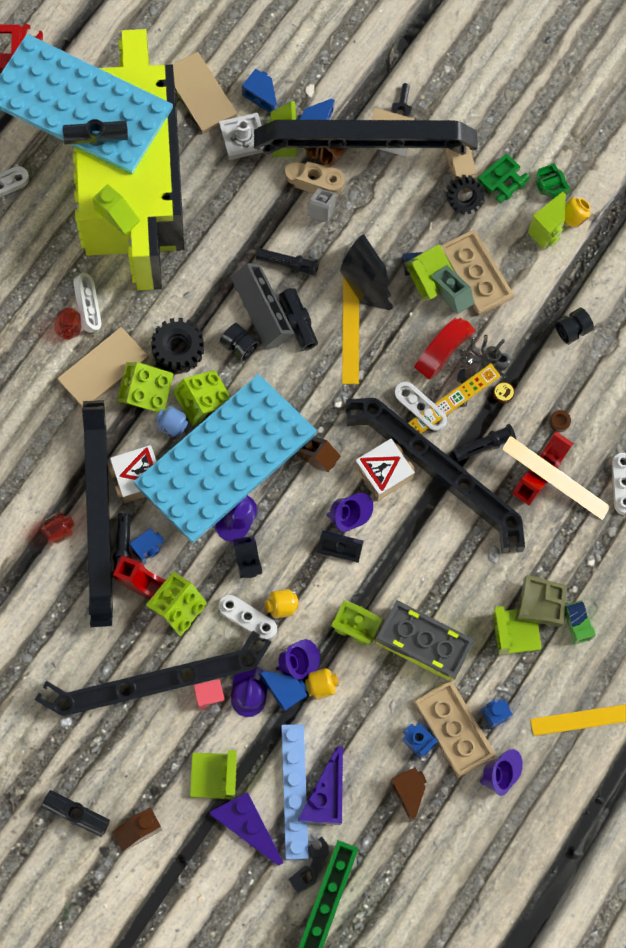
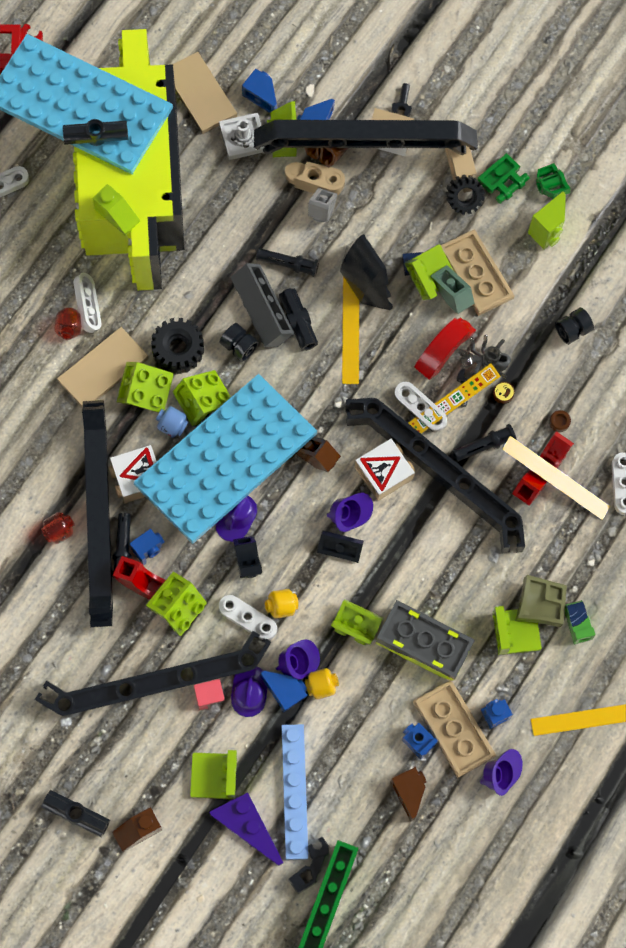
(326, 798): dark purple wing -> none
(576, 212): yellow head -> none

